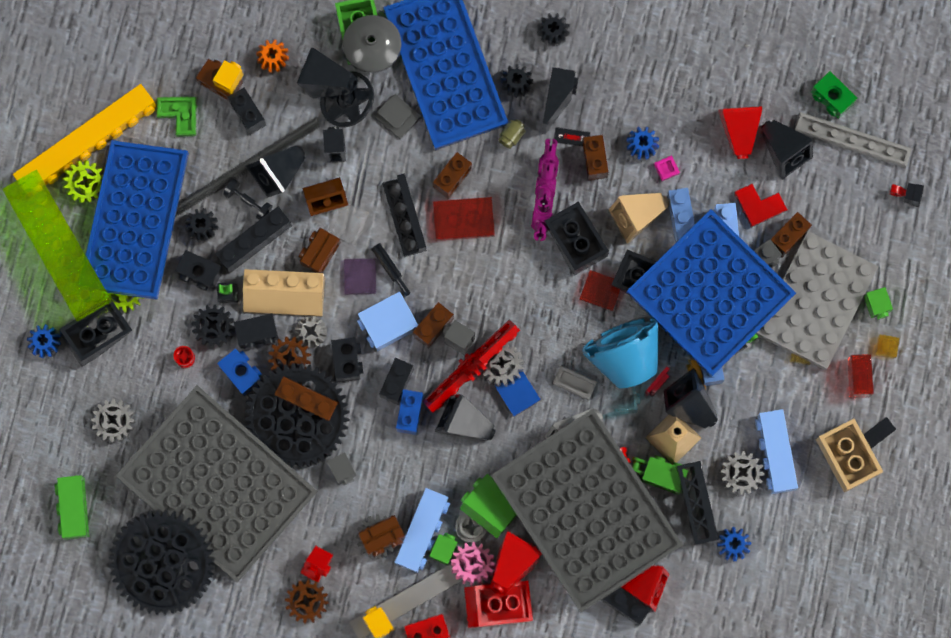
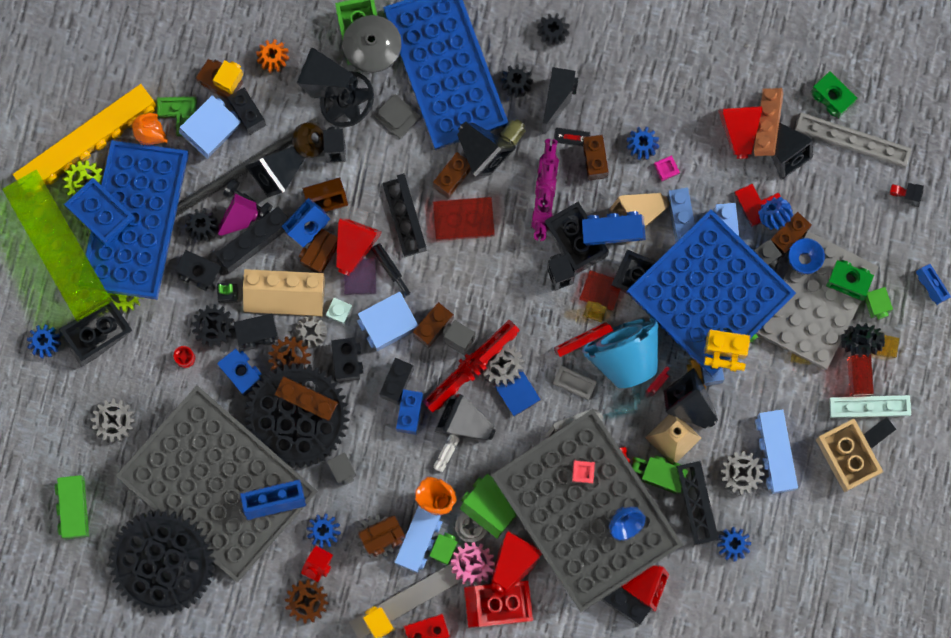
(99, 211): none -> blue plate
(148, 129): none -> orange hair
(210, 126): none -> light blue brick
(238, 215): none -> magenta slope
(273, 499): none -> blue brick
(303, 142): none -> dark brown piece
(307, 212): none -> blue brick
(327, 536): none -> blue gear
(338, 310): none -> light aqua plate
(353, 244): none -> red slope
(435, 496): none -> orange hair
(446, 453): none -> white axle
(483, 149): none -> black slope
(560, 271): none -> black brick
(583, 339): none -> red tile
(583, 472): none -> coral plate
(594, 311): none -> clear yellow plate
(613, 228): none -> blue brick
(629, 525): none -> blue piece
(726, 345): none -> yellow brick
(769, 122): none -> nougat plate
(775, 213): none -> blue gear
(812, 249): none -> blue piece
(838, 281): none -> green brick
(863, 340): none -> black gear
(870, 406): none -> light aqua plate
(933, 284): none -> blue plate

